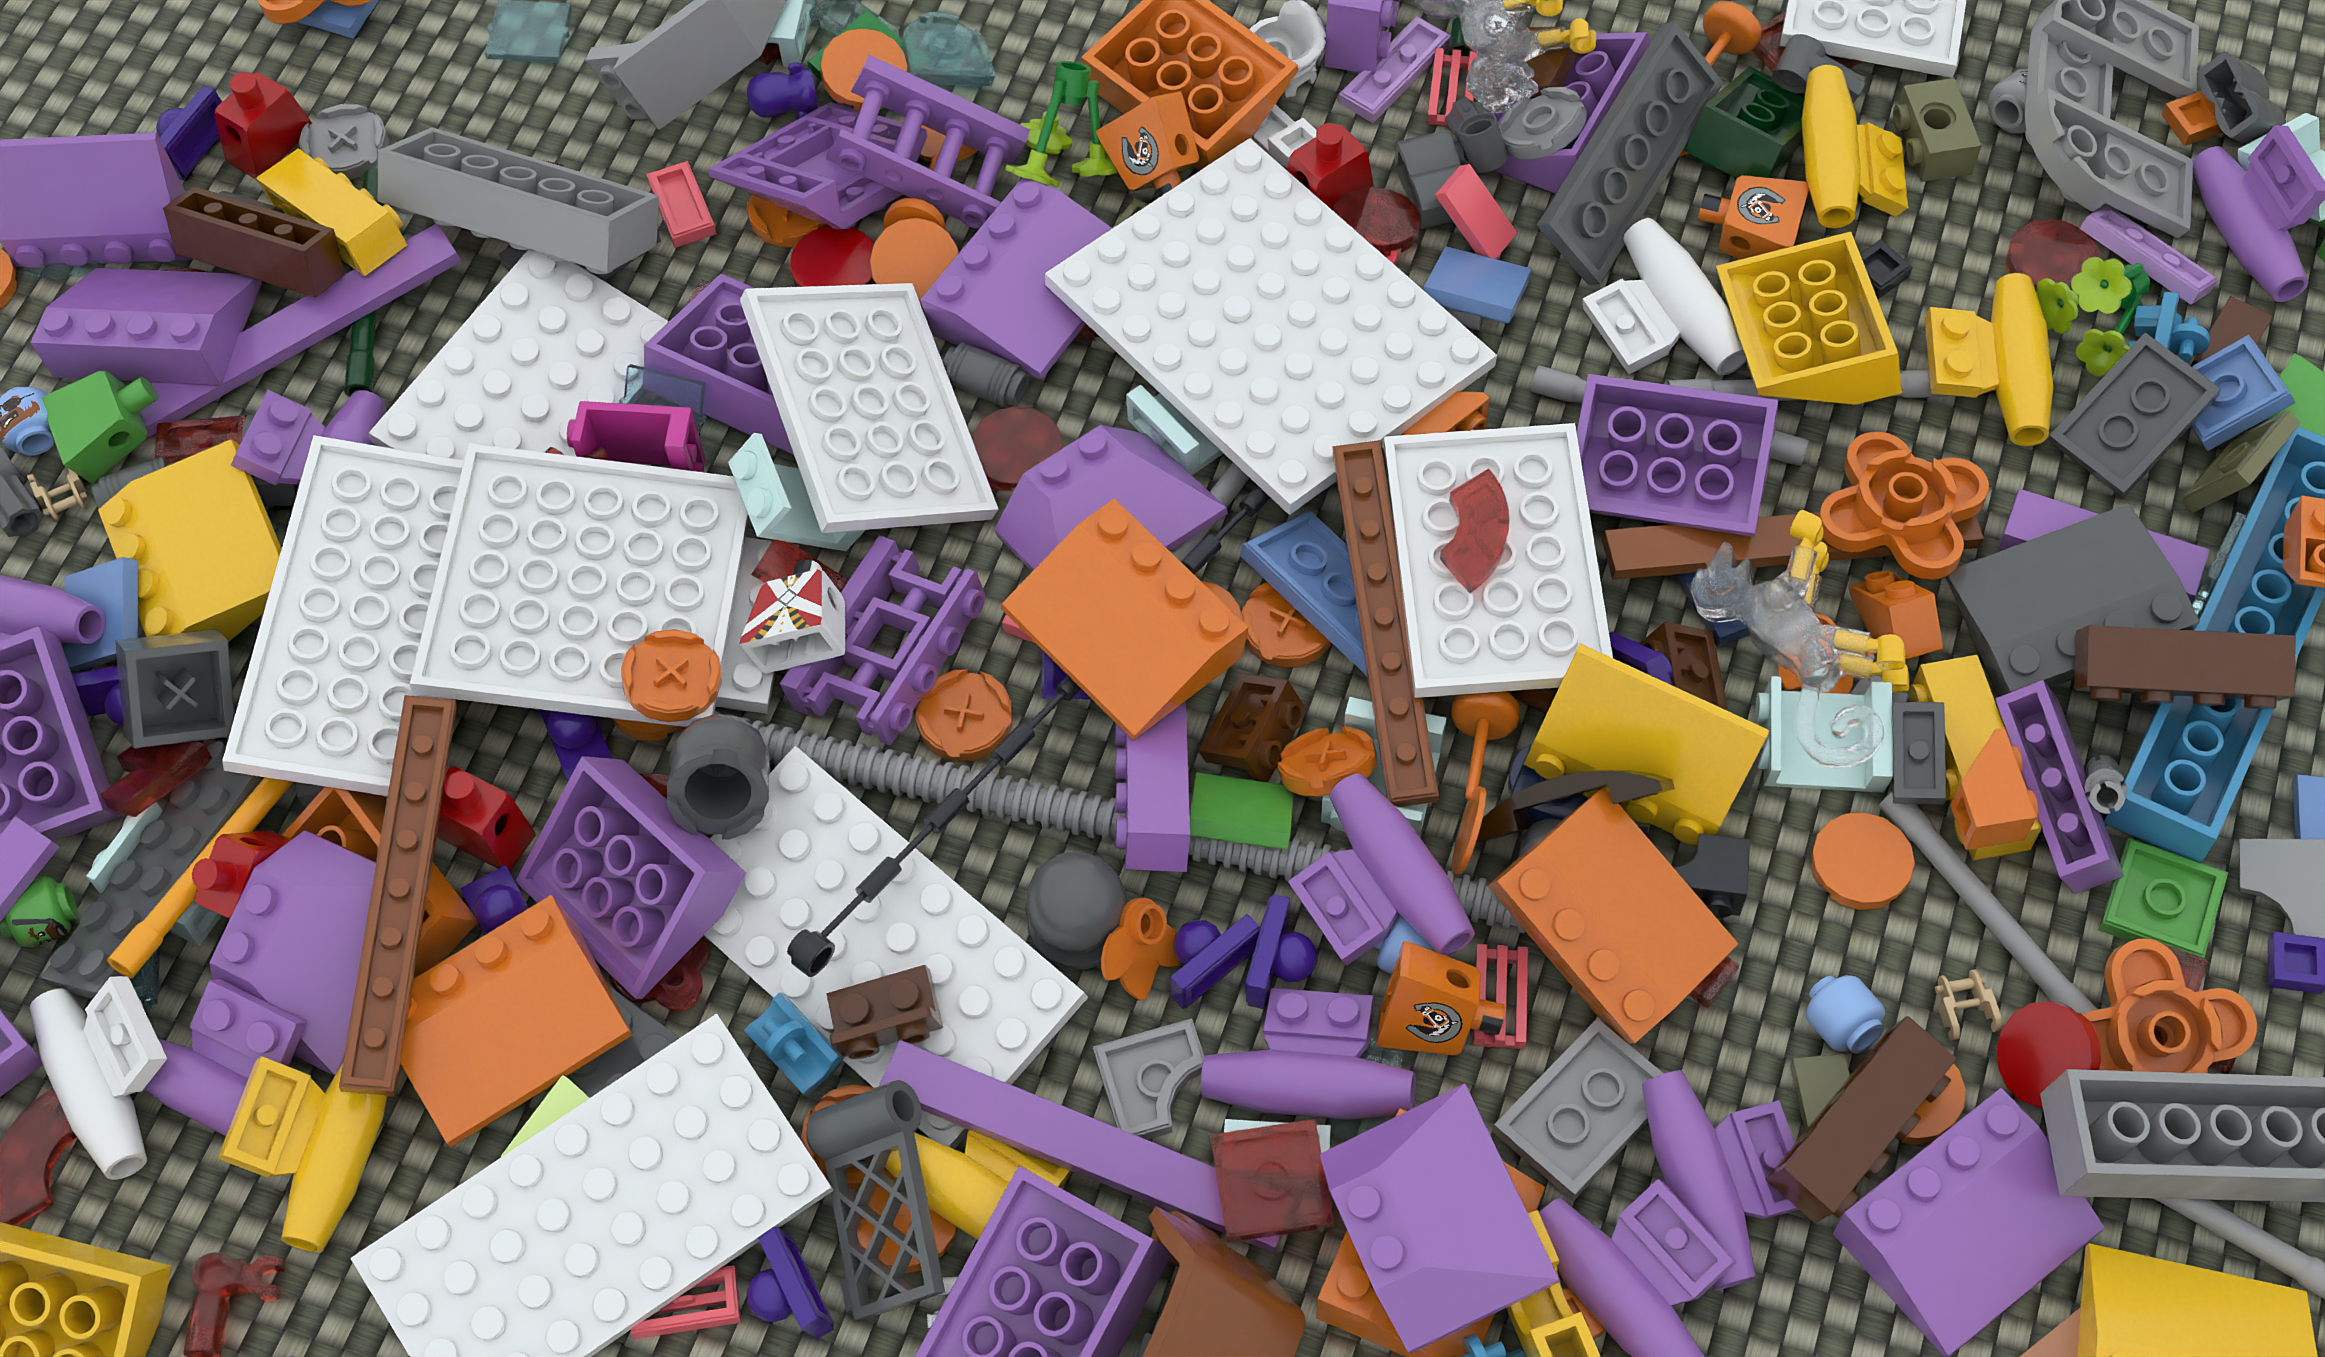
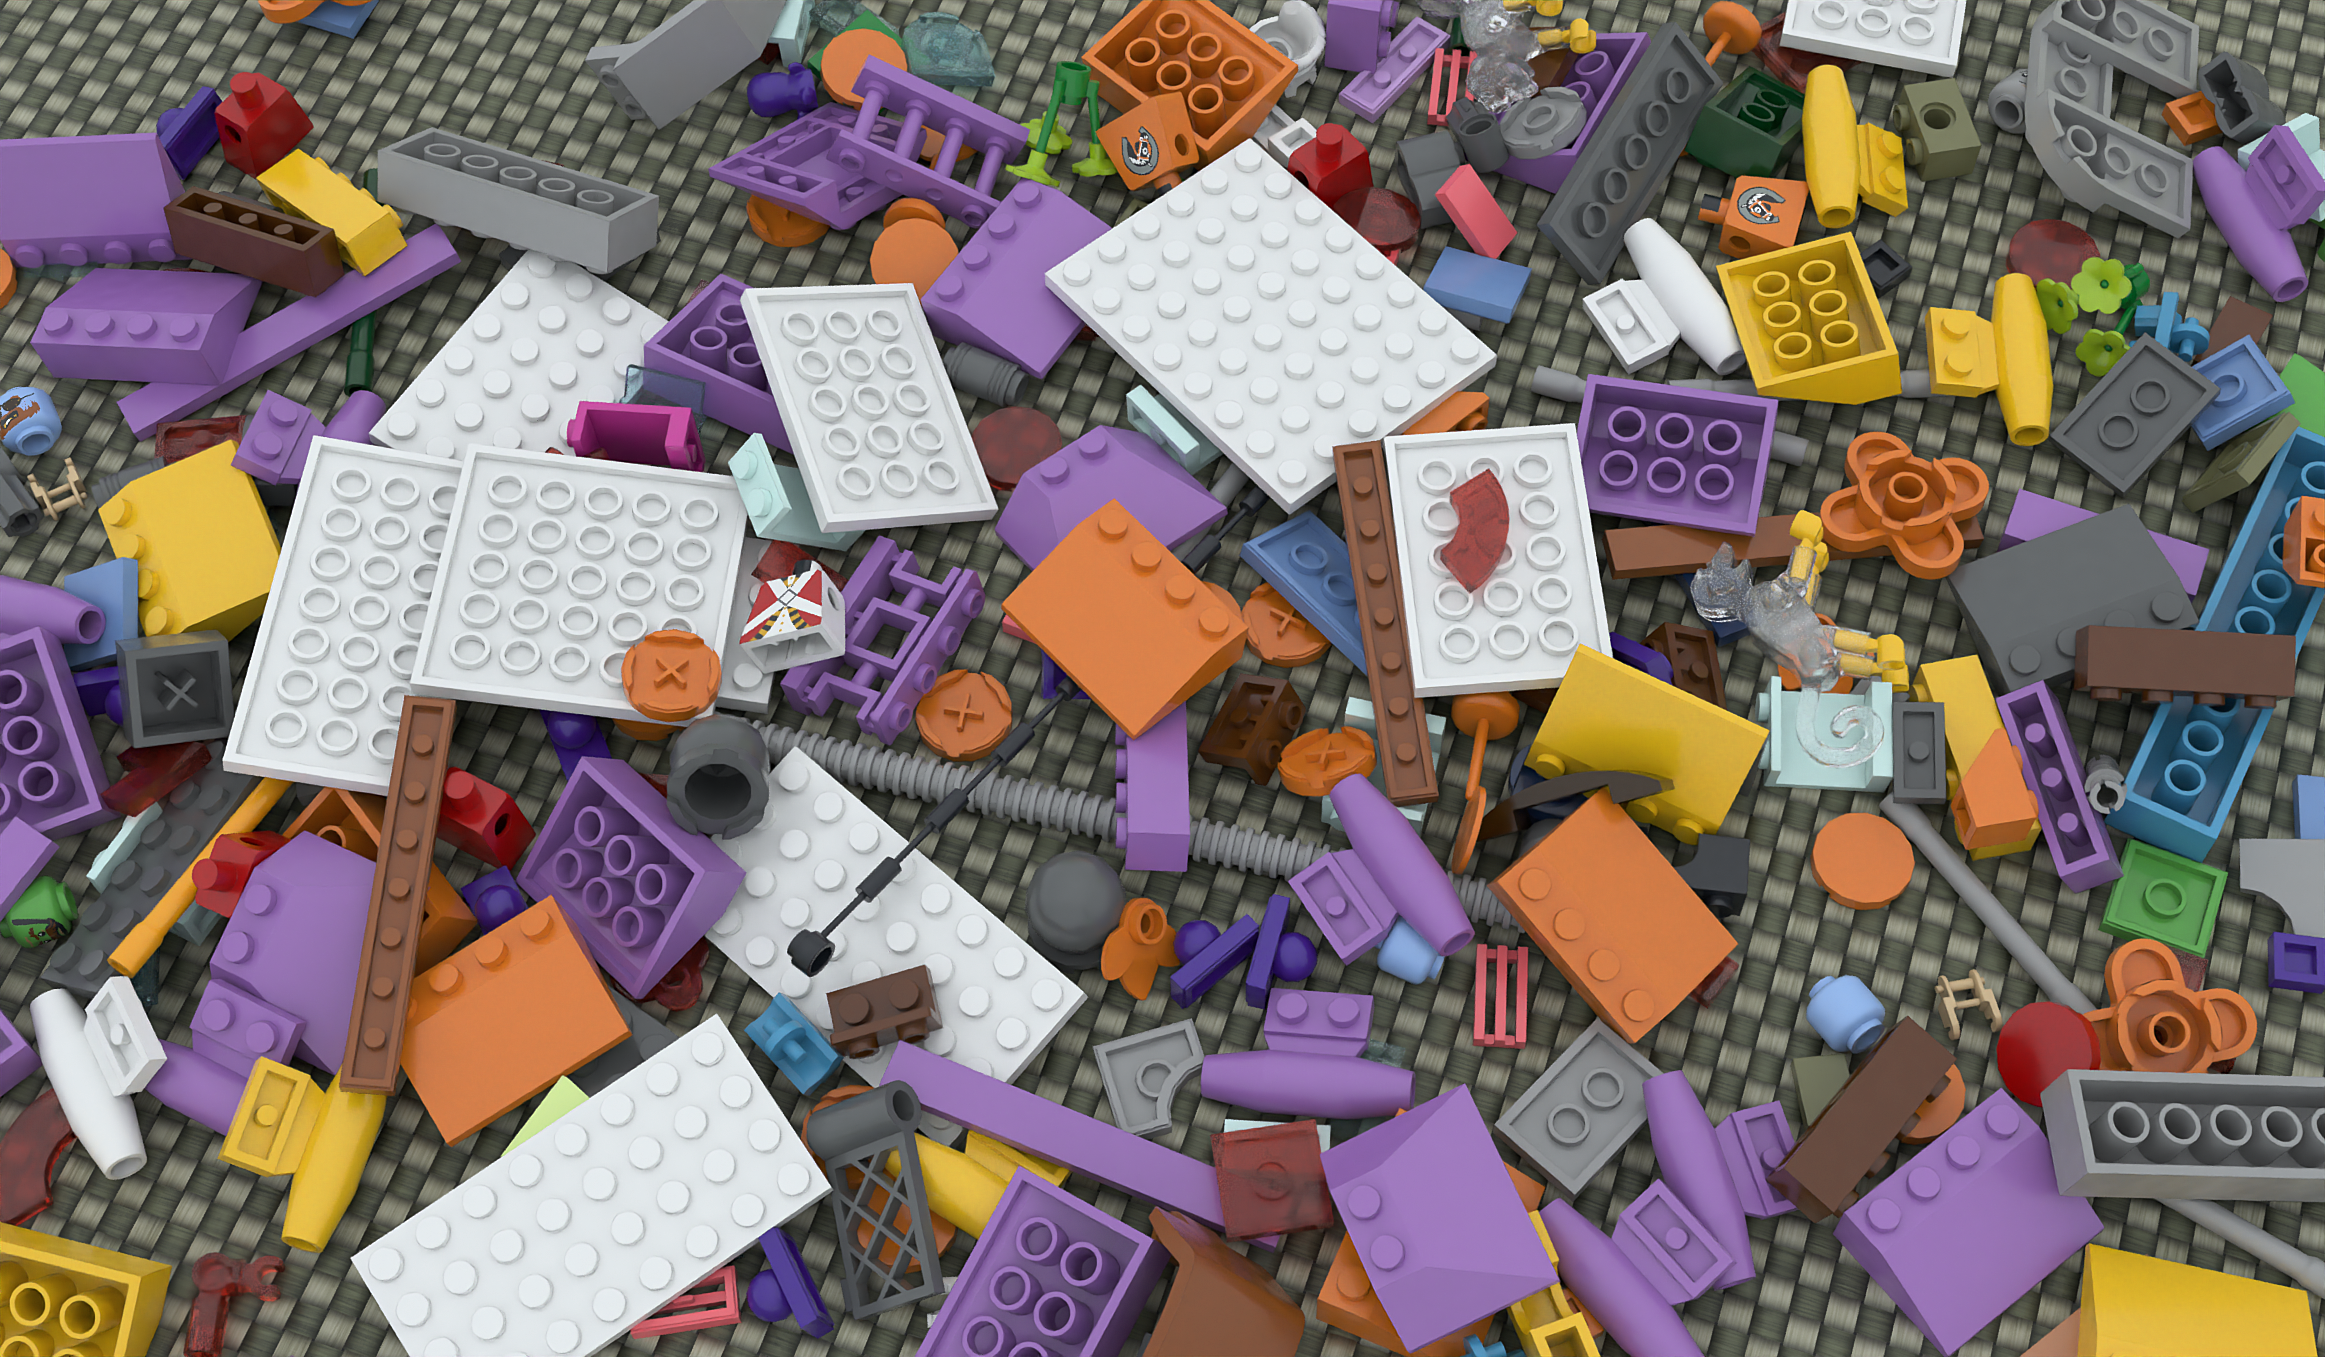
(98, 421): bright green torso -> none
(345, 139): light grey tile -> none
(528, 31): clear light blue piece -> none
(681, 204): coral tile -> none
(832, 258): red tile -> none
(1241, 811): bright green tile -> none
(1433, 1004): orange torso -> none
(1803, 55): dark grey piece -> none
(1898, 608): orange slope -> none
(2157, 257): lavender tile -> none
(2218, 562): clear light blue piece -> none

